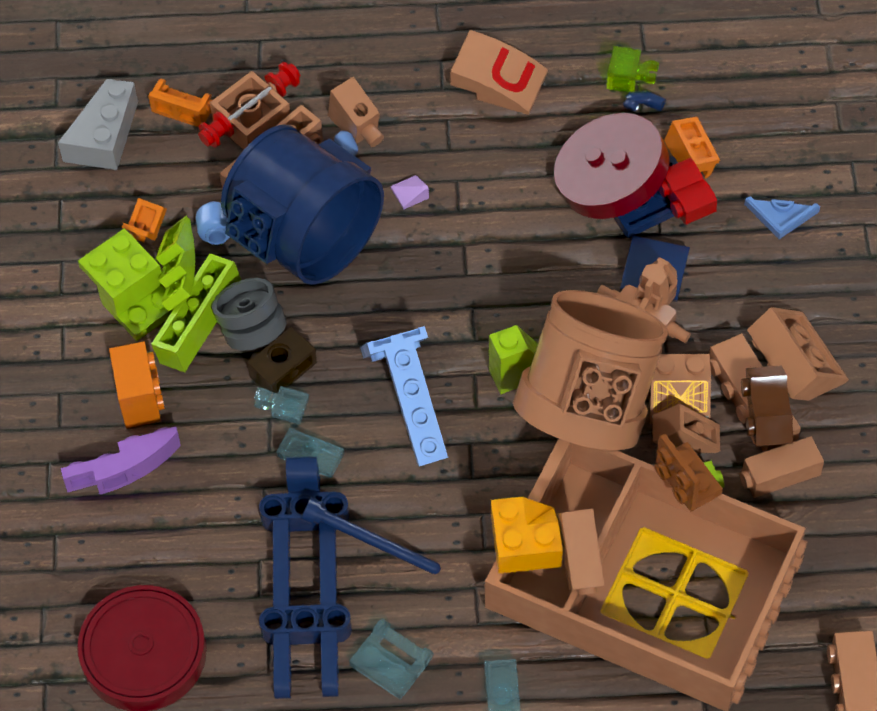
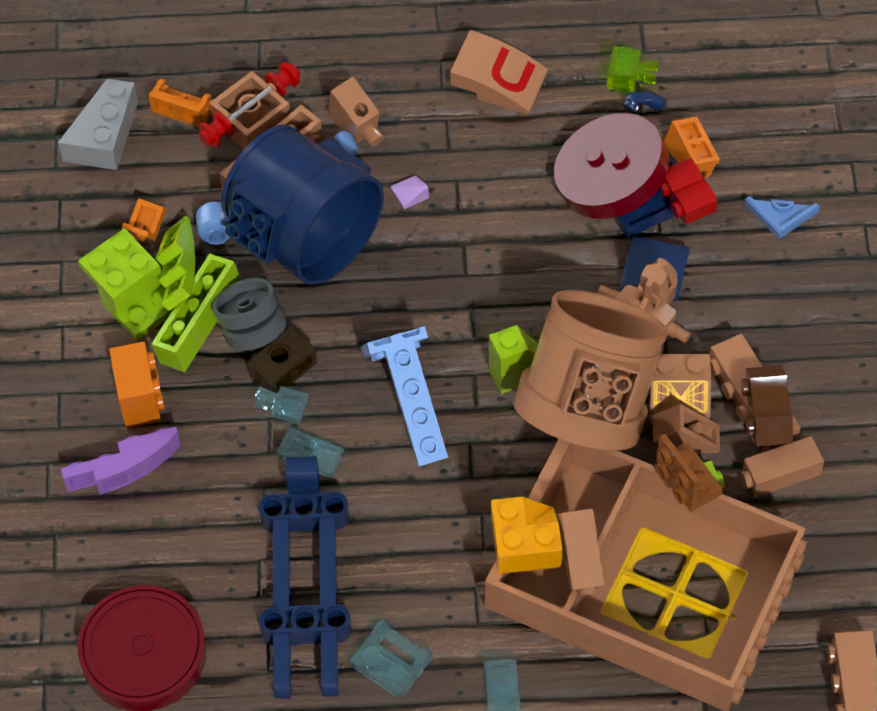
(317, 513): dark blue piece -> none
(793, 343): nougat slope -> none

